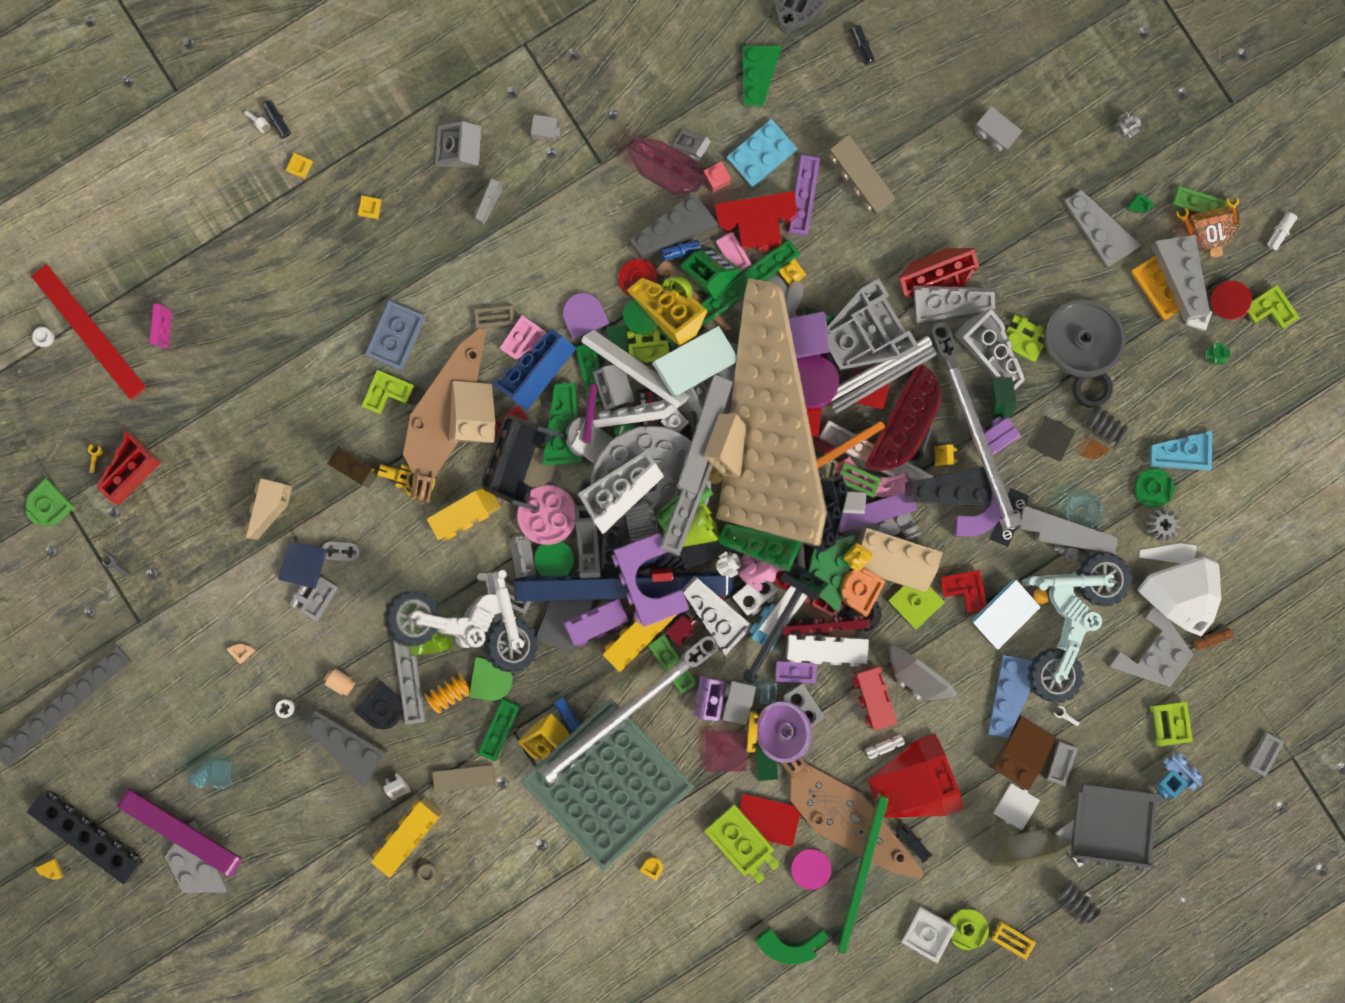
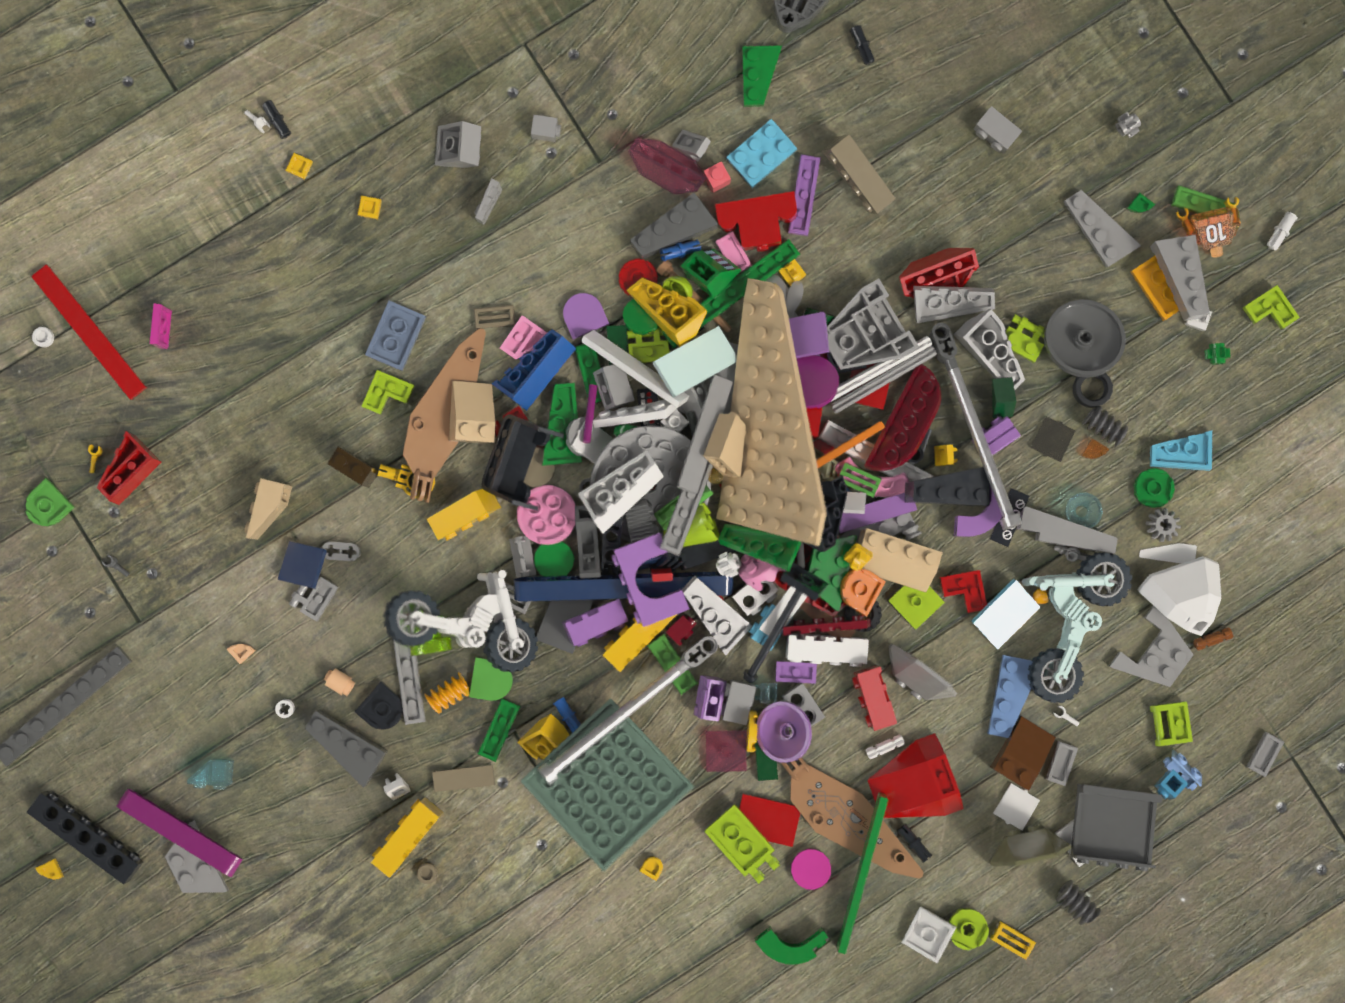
(1231, 300): red tile -> none

